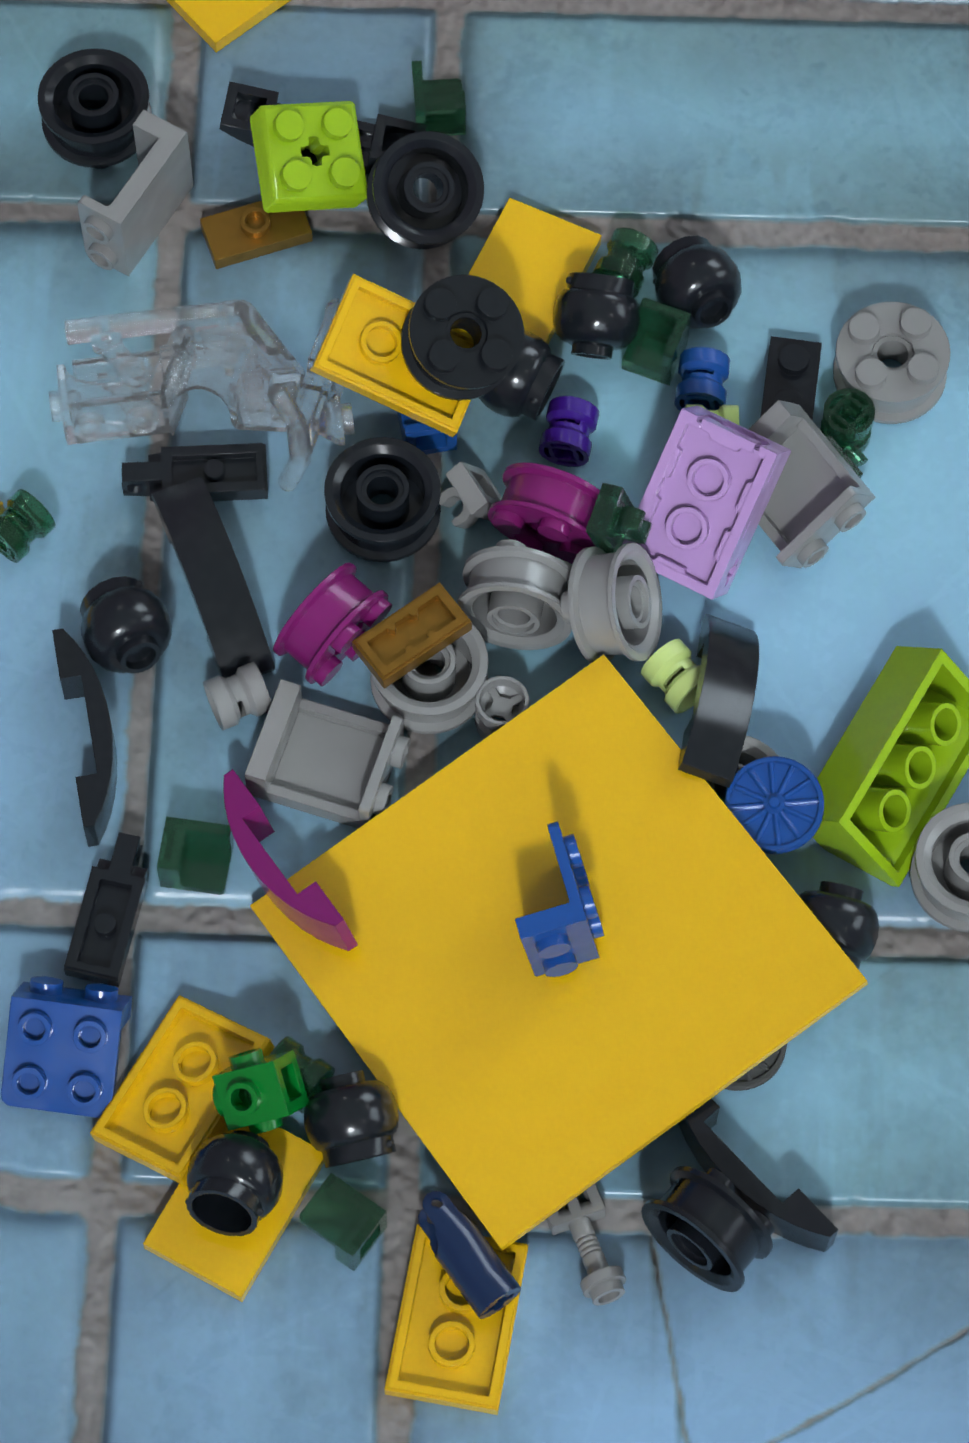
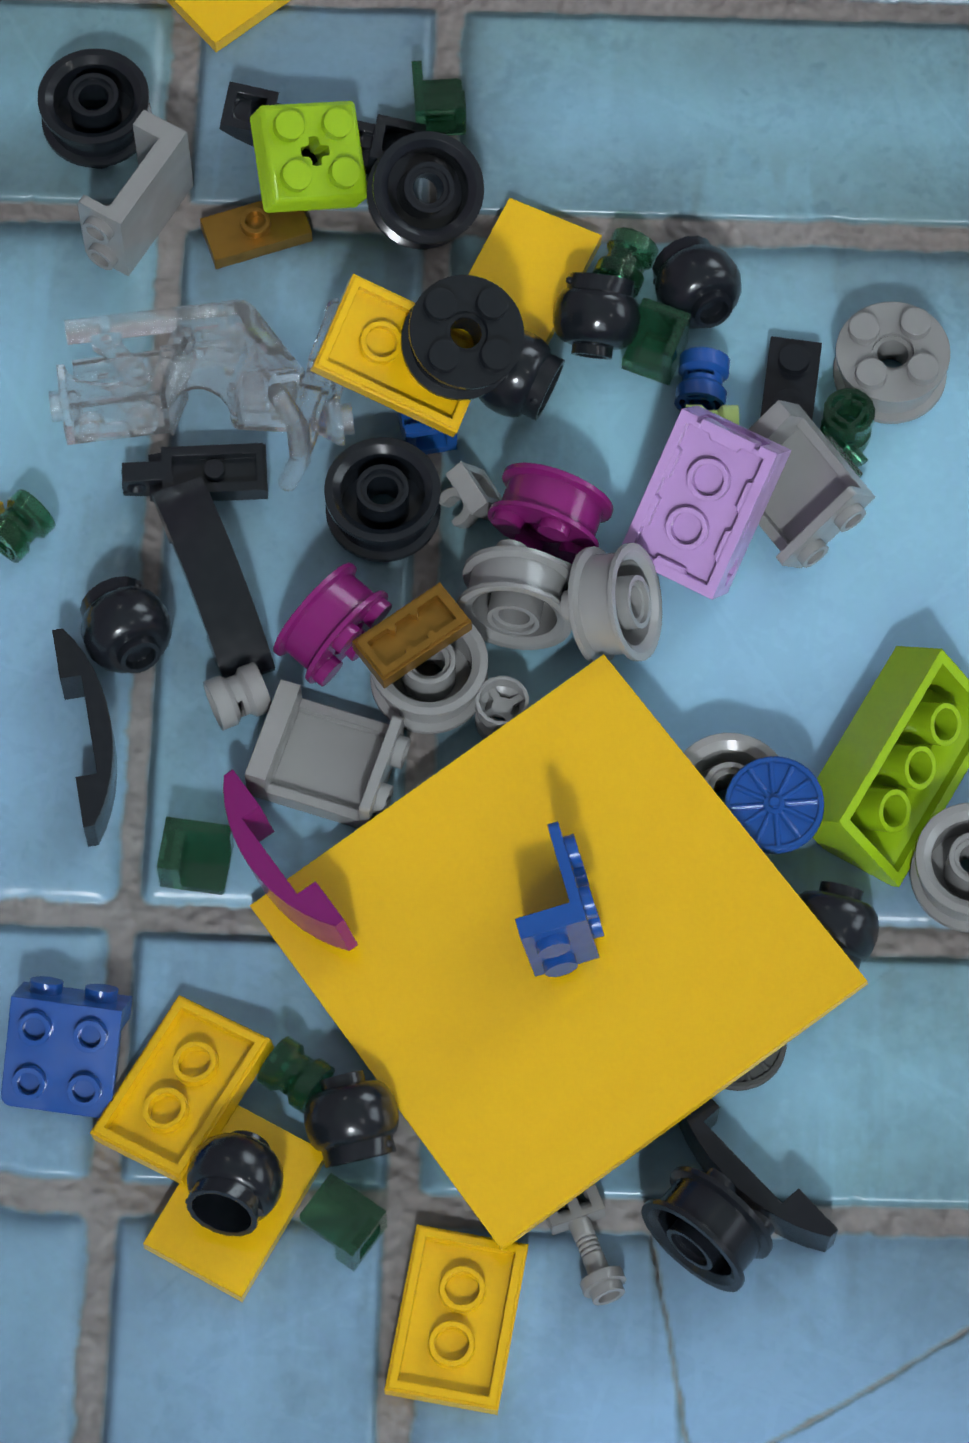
(108, 915): black hinge -> none
(259, 1090): green brick -> none
(467, 1257): dark blue piece -> none
(568, 433): dark purple wheel -> none
(616, 519): clear green tile -> none
(674, 673): yellowish green wheel -> none
(722, 701): black slope -> none

